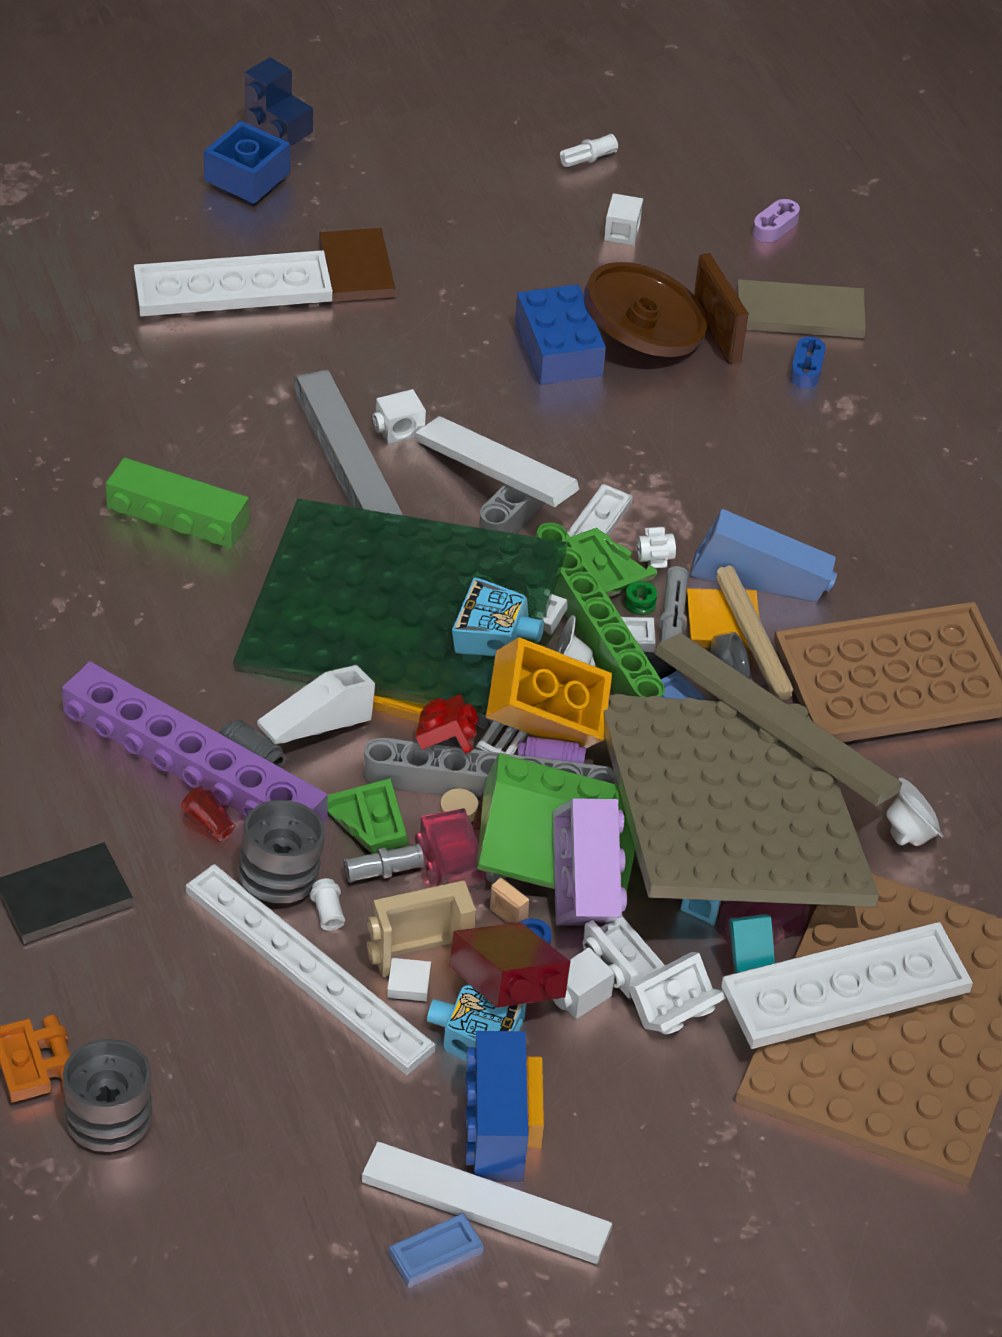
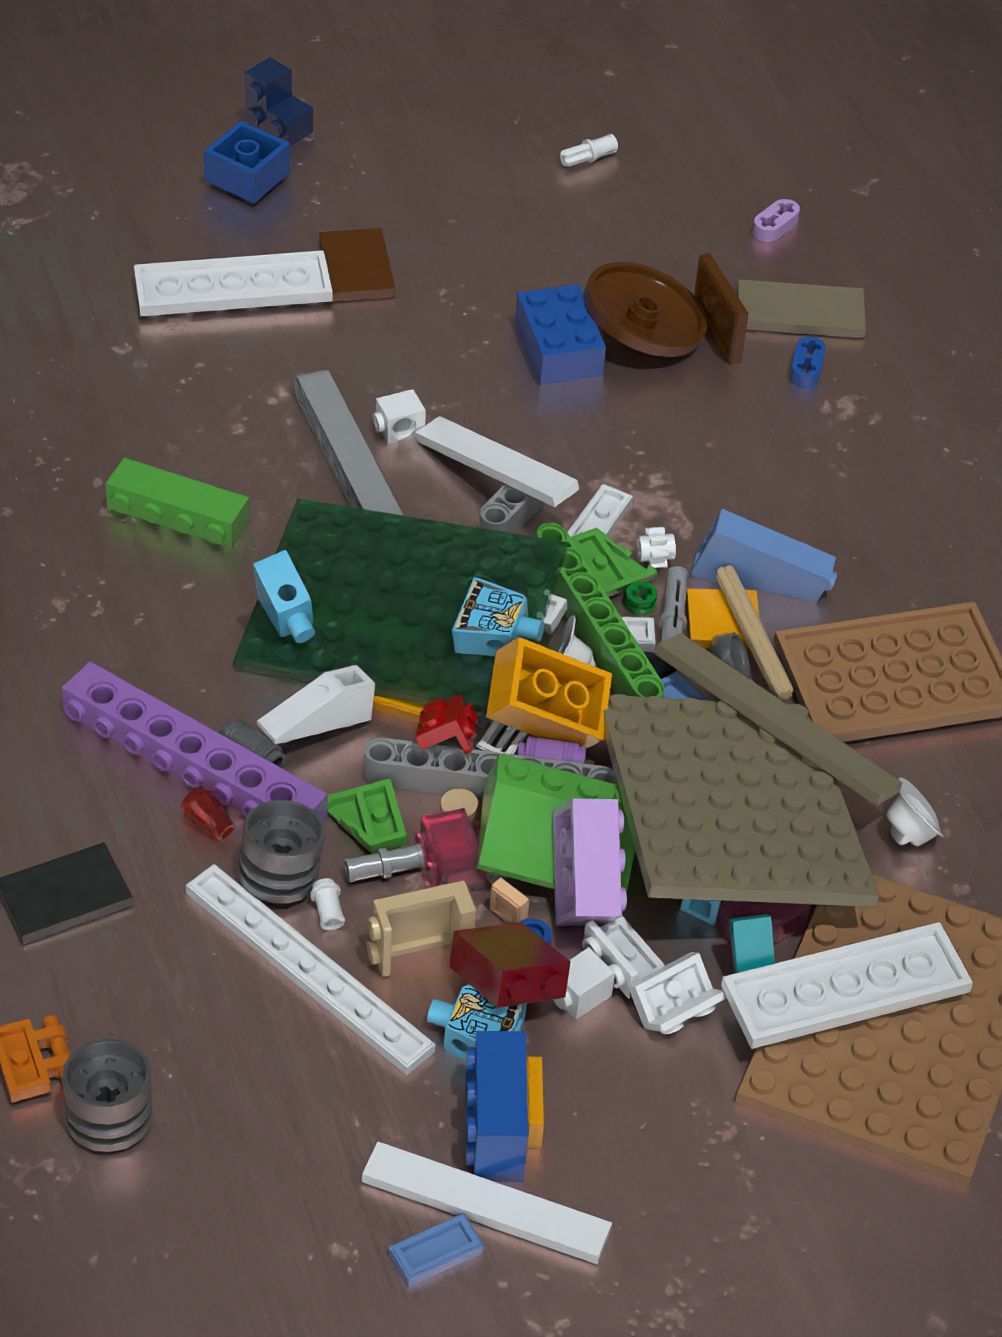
(284, 596): none -> medium azure torso
(409, 979): white tile -> none
(623, 219): white brick -> none

